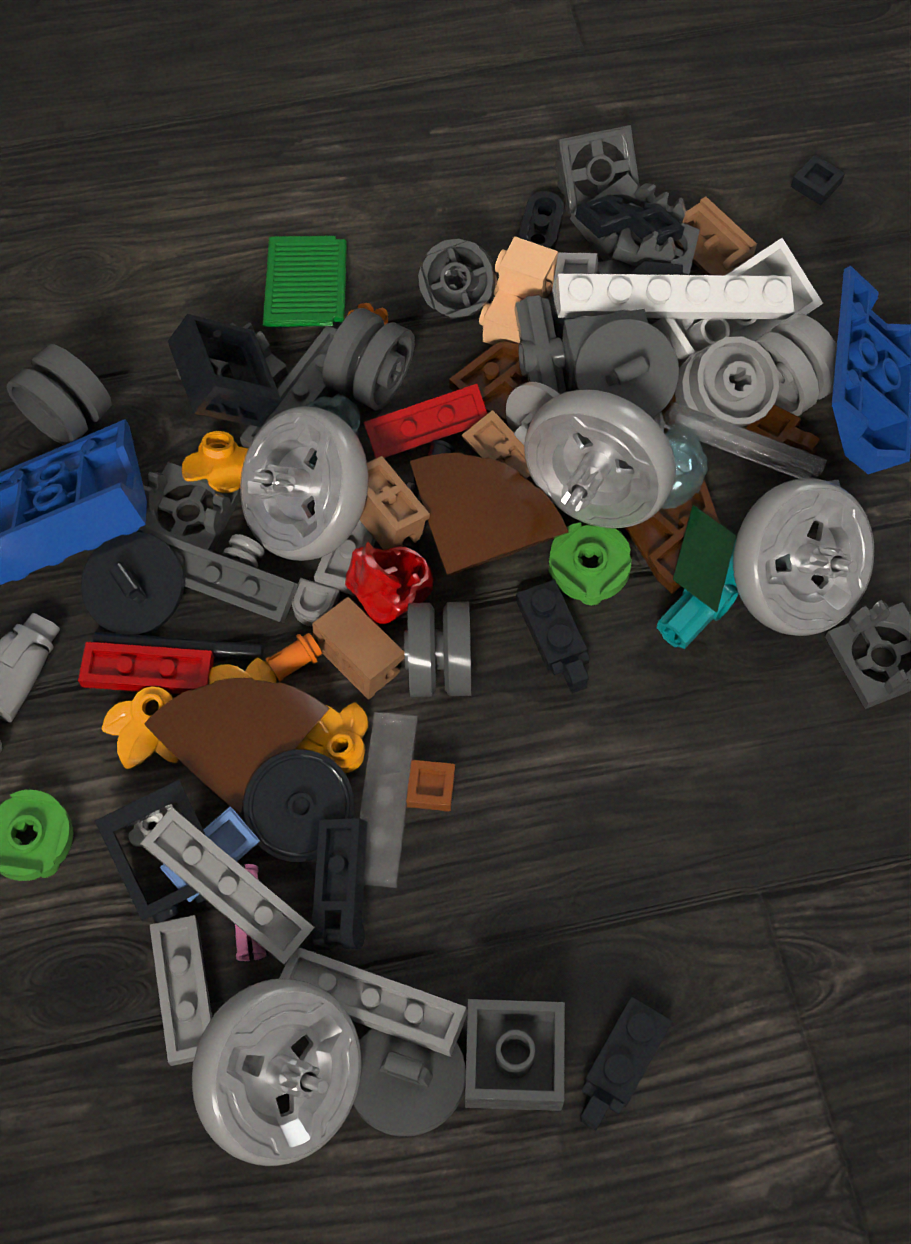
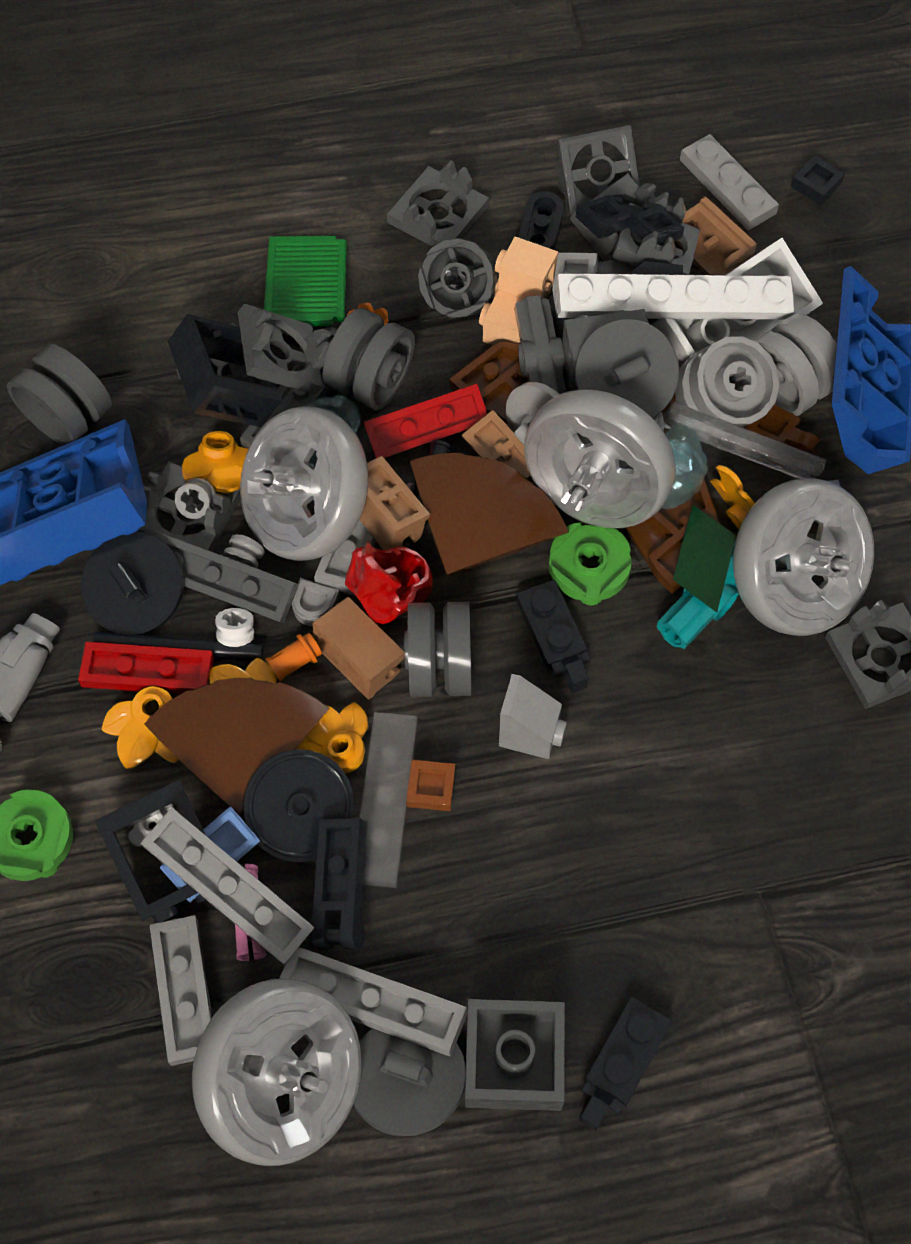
(184, 501): none -> light grey bush
(234, 627): none -> white bush
(264, 328): none -> dark grey piece
(458, 185): none -> dark grey piece
(530, 719): none -> light grey slope
(729, 182): none -> light grey plate
(732, 492): none -> light orange plate

